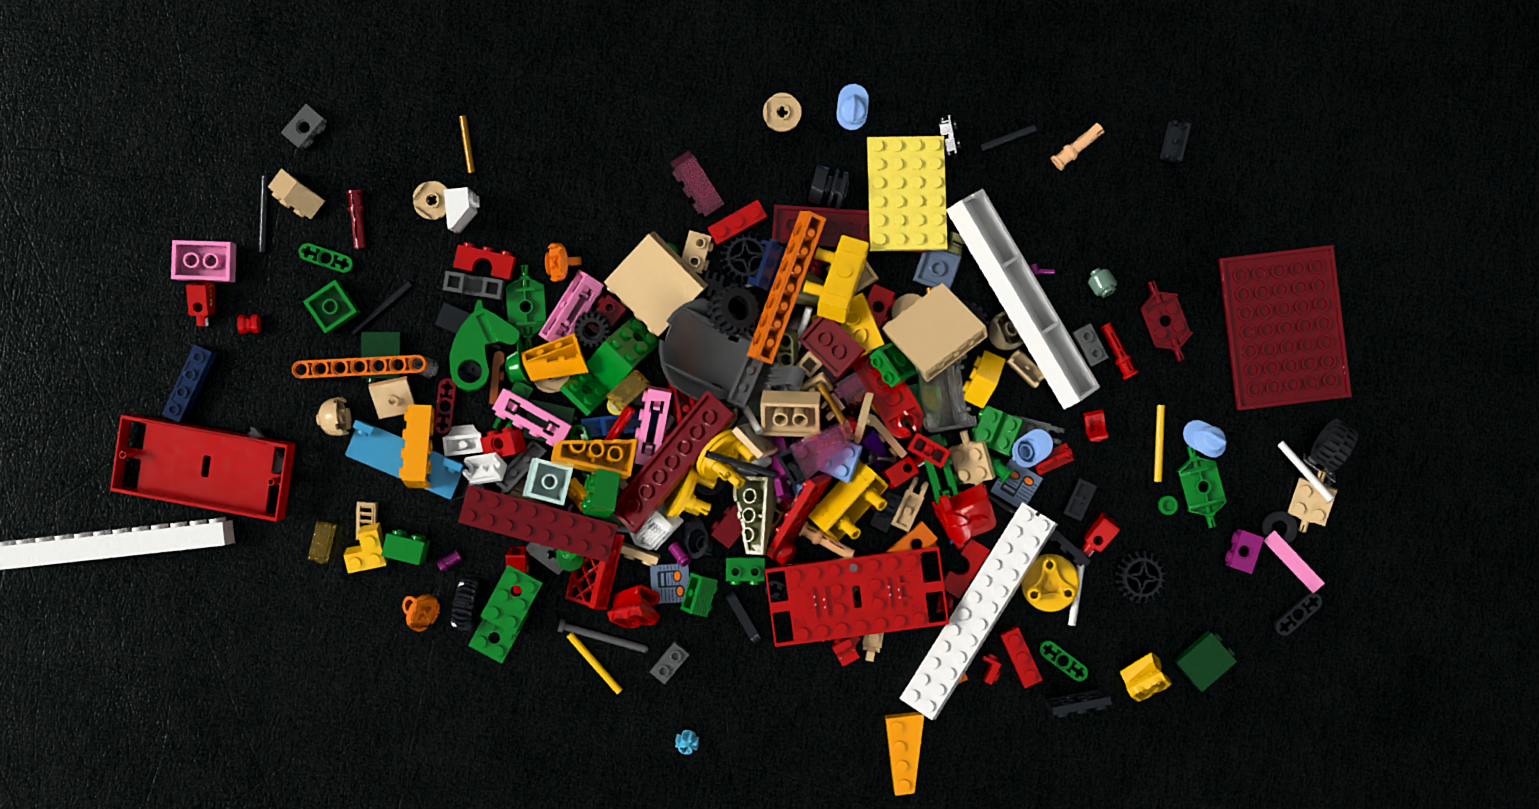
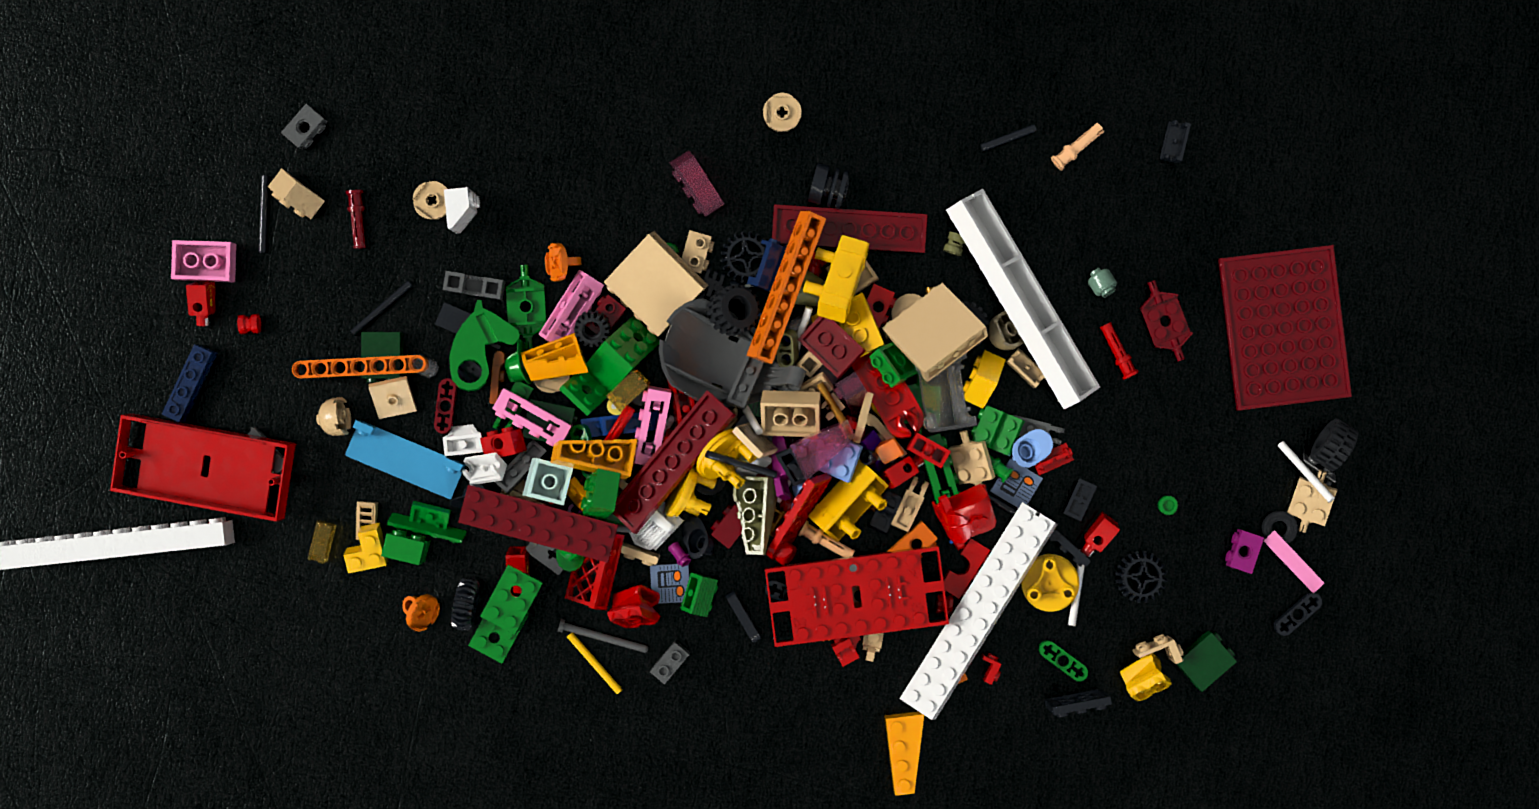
(332, 307): green brick -> none
(341, 257): green beam -> none
(417, 446): light orange wedge -> none
(429, 521): none -> green bracket
(449, 560): magenta pin -> none
(467, 144): pearl gold bar -> none
(468, 256): red arch -> none
(687, 742): medium azure gear -> none
(737, 222): red arch -> none
(745, 569): green brick -> none
(852, 106): light blue piece -> none
(889, 450): none -> orange slope
(907, 193): light yellow plate -> none
(937, 268): sand blue tile -> none
(950, 128): hinge -> none
(1020, 656): red brick -> none
(1034, 268): magenta hand -> none
(1089, 345): dark grey brick -> none
(1095, 425): red bracket -> none
(1159, 443): yellow bar -> none
(1161, 641): none -> tan bracket
(1193, 473): green plate -> none
(1205, 438): light blue piece -> none

